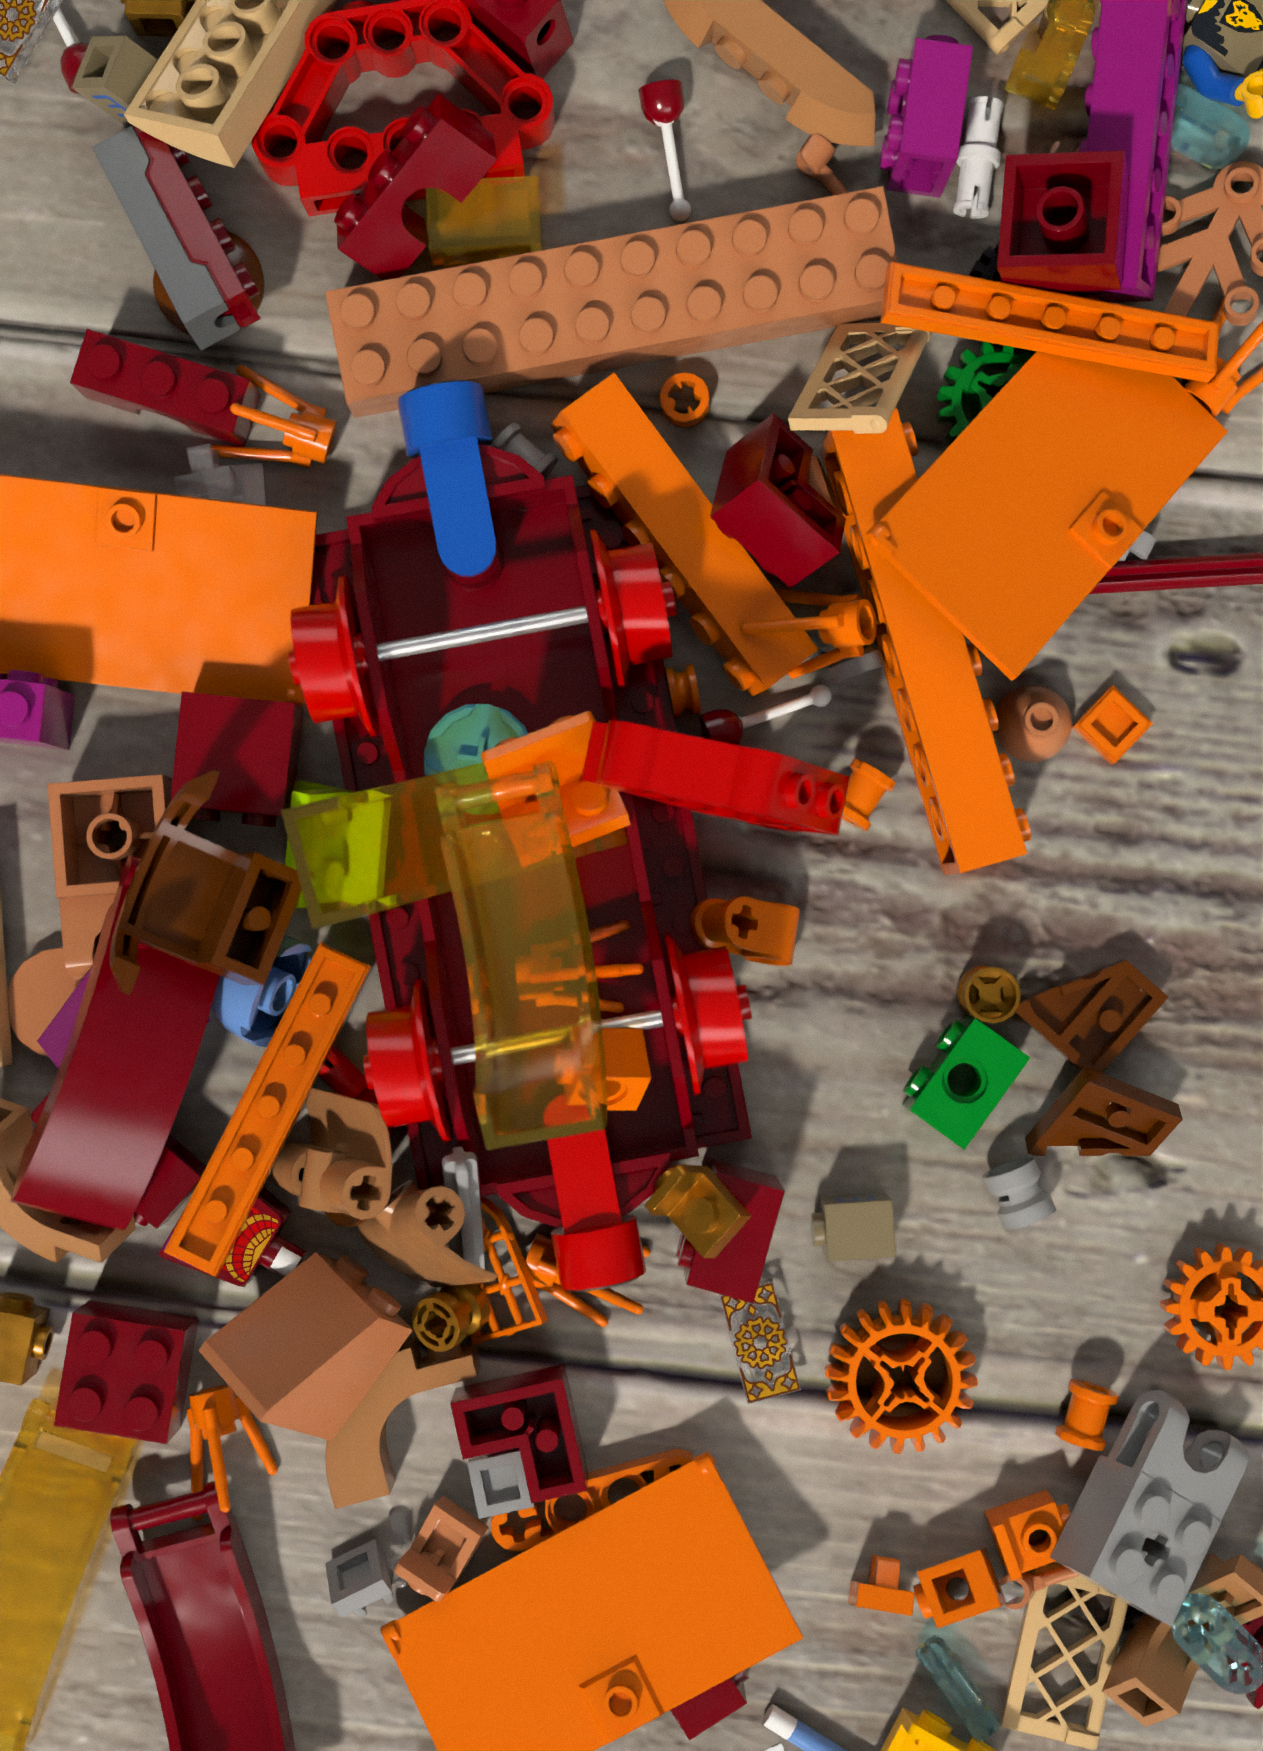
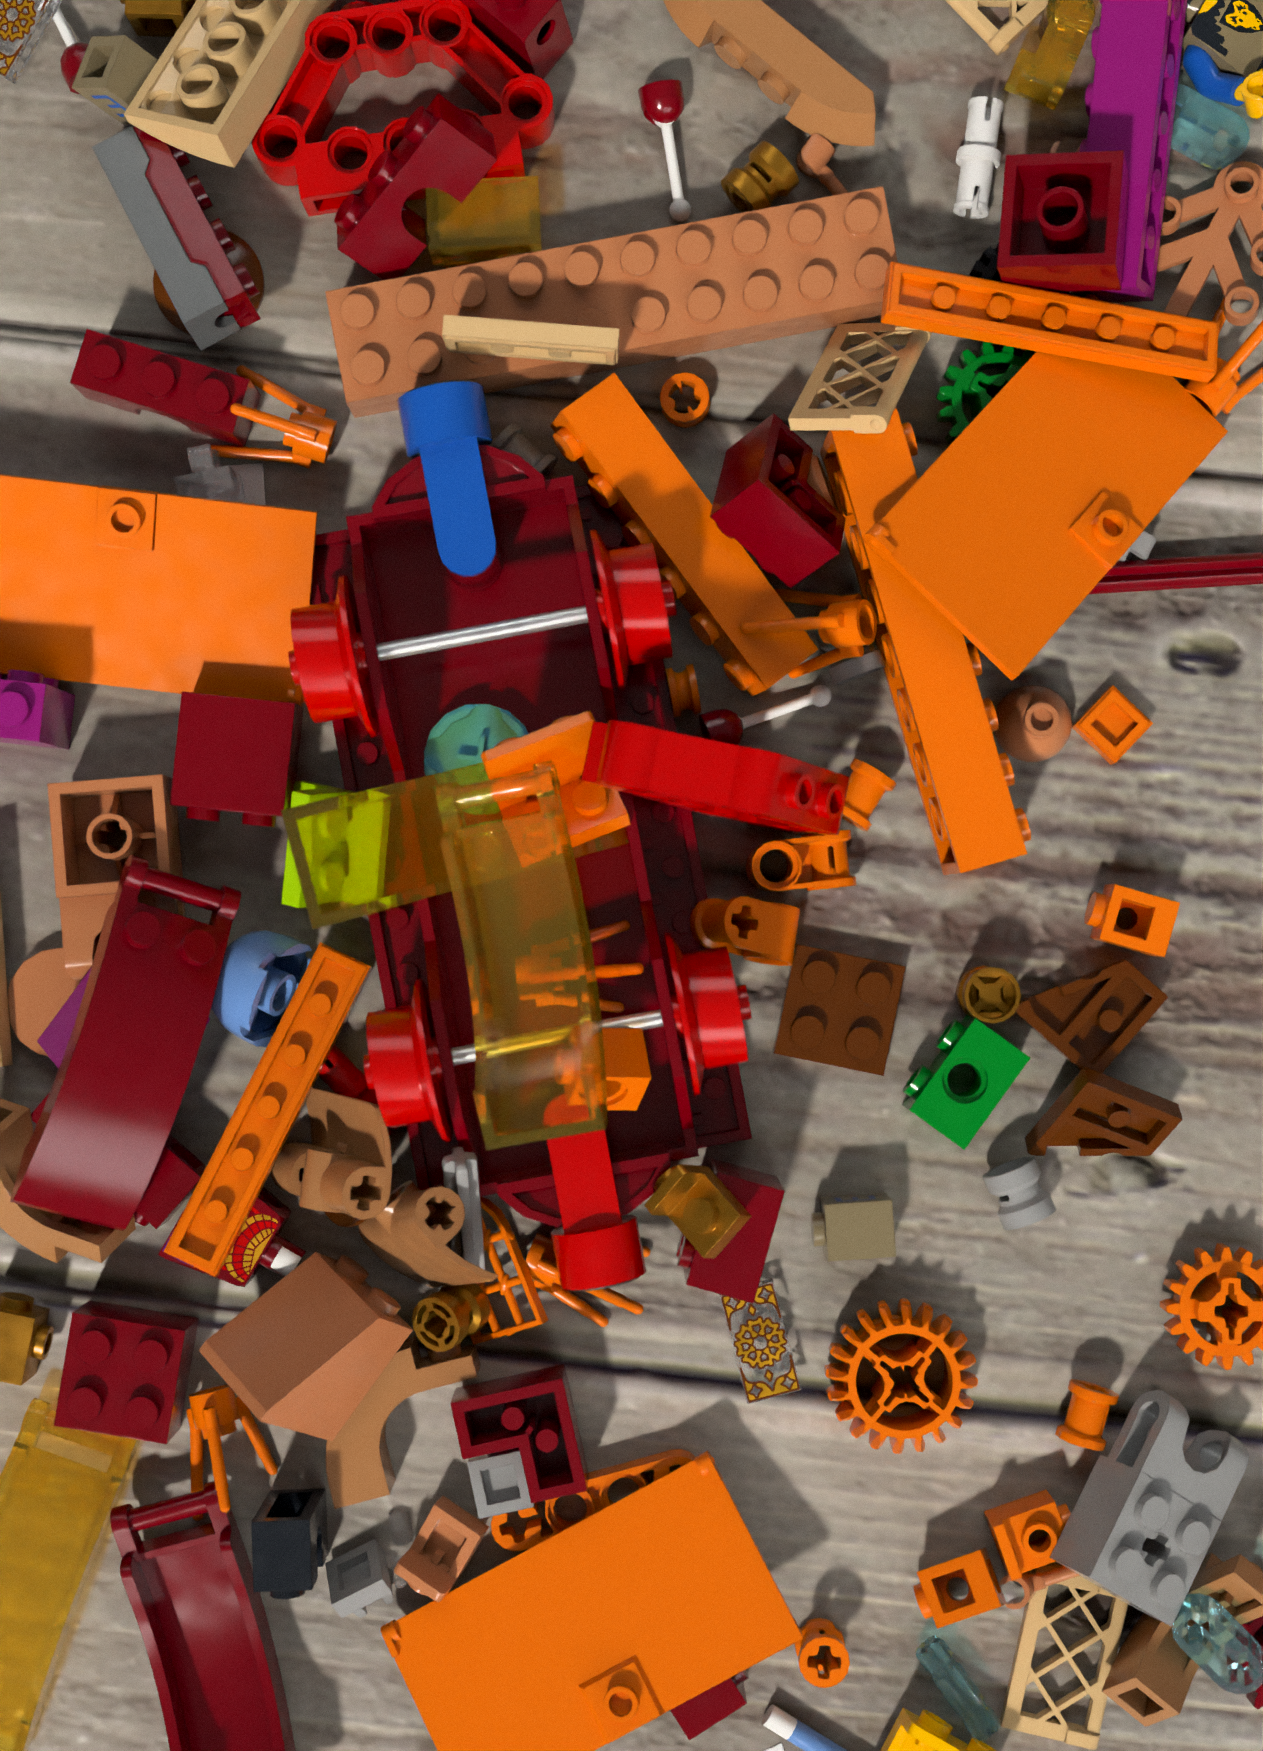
(203, 900): reddish brown piece -> none
(289, 1542): none -> black brick
(531, 340): none -> tan tile
(760, 180): none -> pearl gold wheel
(806, 863): none -> orange piece
(835, 1660): none -> orange bush
(839, 1009): none -> reddish brown plate
(882, 1588): orange tile -> none
(926, 116): magenta brick -> none
(1151, 919): none -> orange brick

